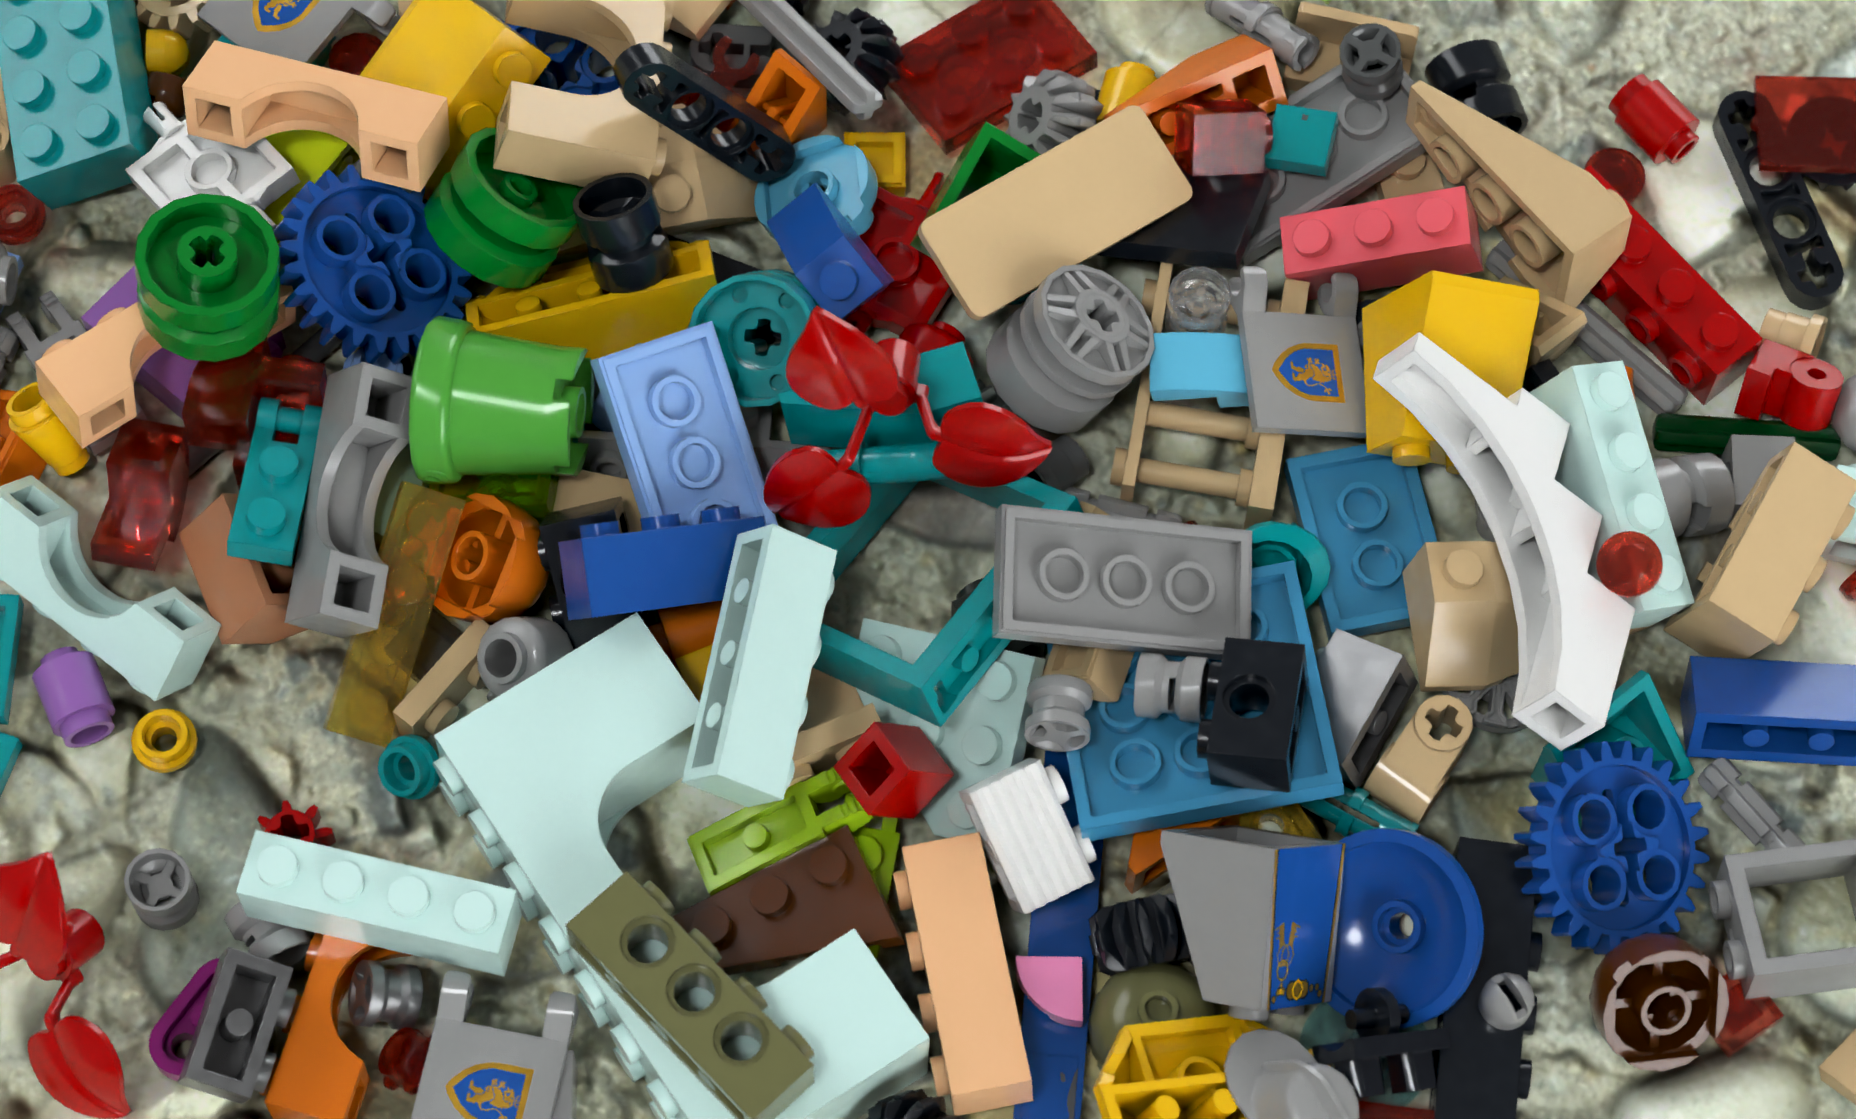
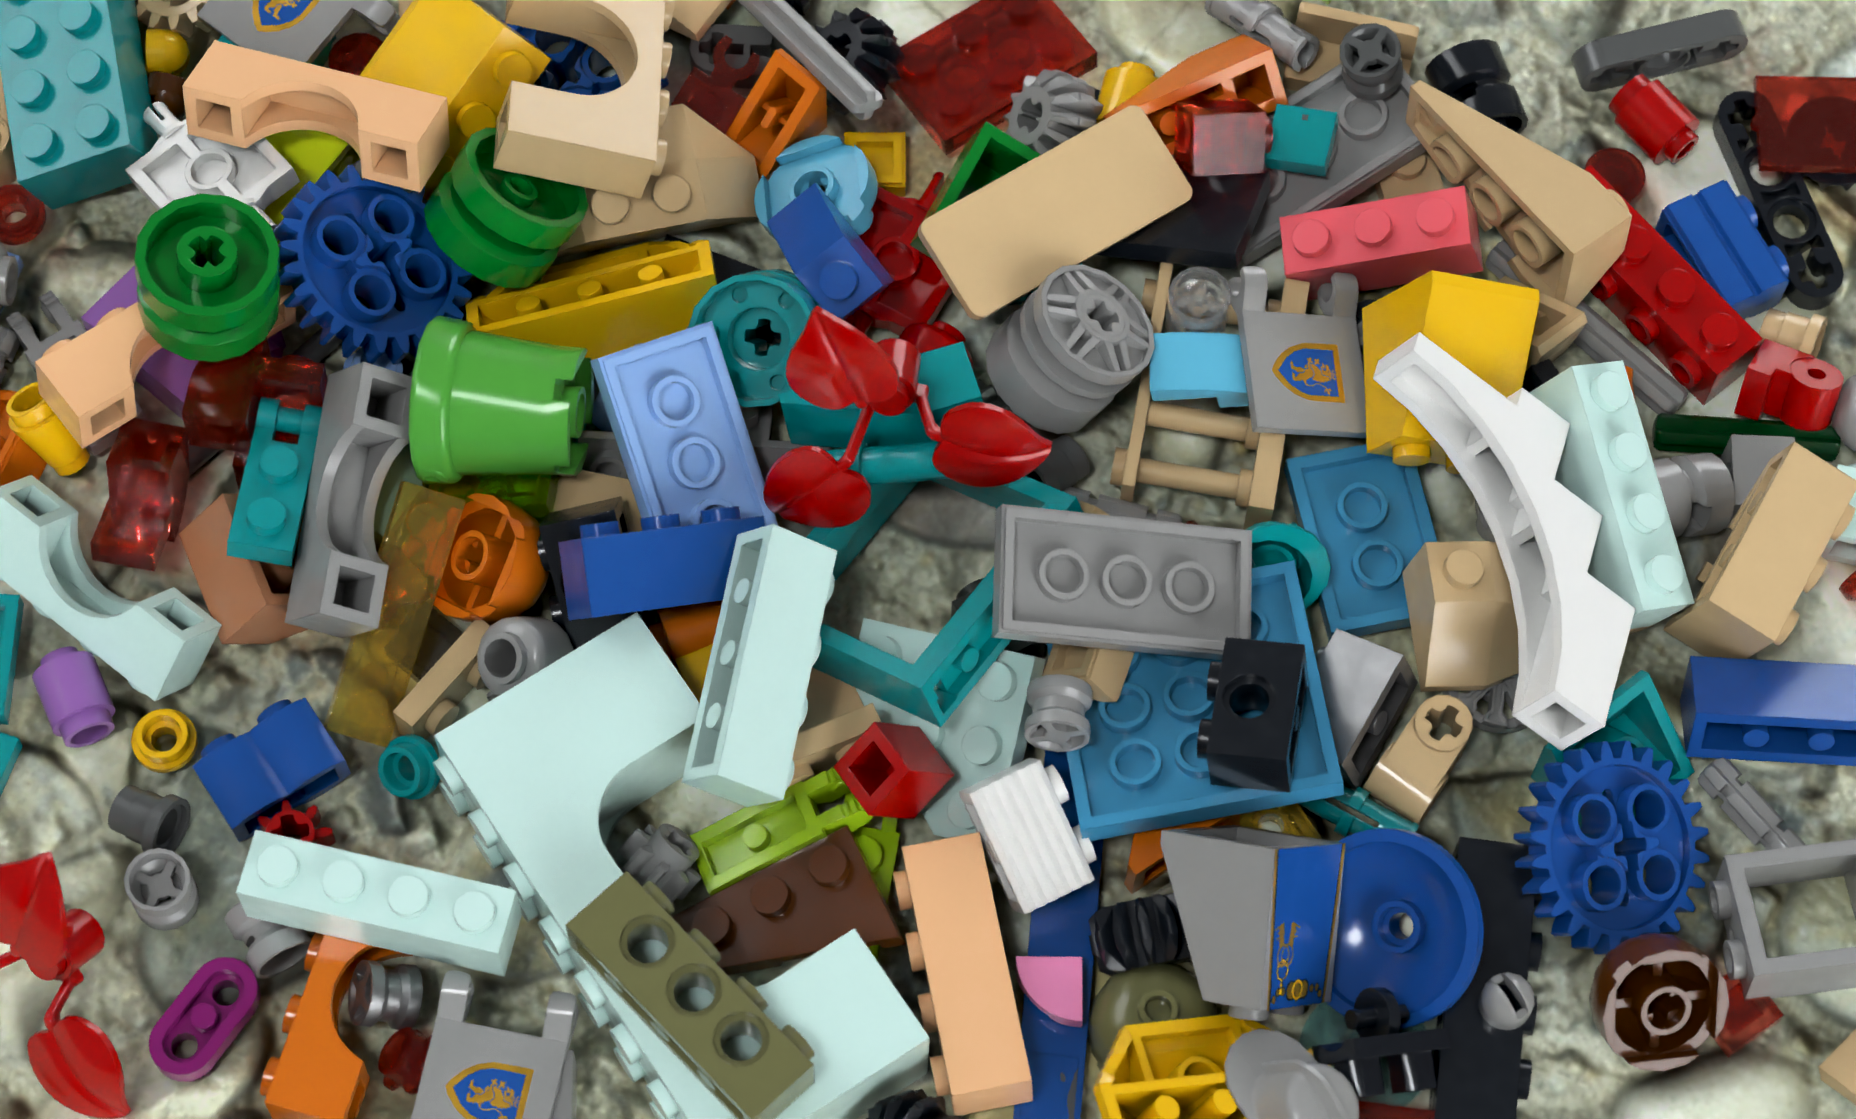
(150, 818): none -> dark grey piece
(236, 1026): flat silver brick -> none
(274, 762): none -> blue brick
(623, 232): black wheel -> none
(662, 858): none -> light grey gear
(701, 117): black beam -> none
(1171, 687): light grey wheel -> none
(1629, 564): clear red plate -> none
(1659, 50): none -> dark grey beam
(1722, 243): none -> blue brick

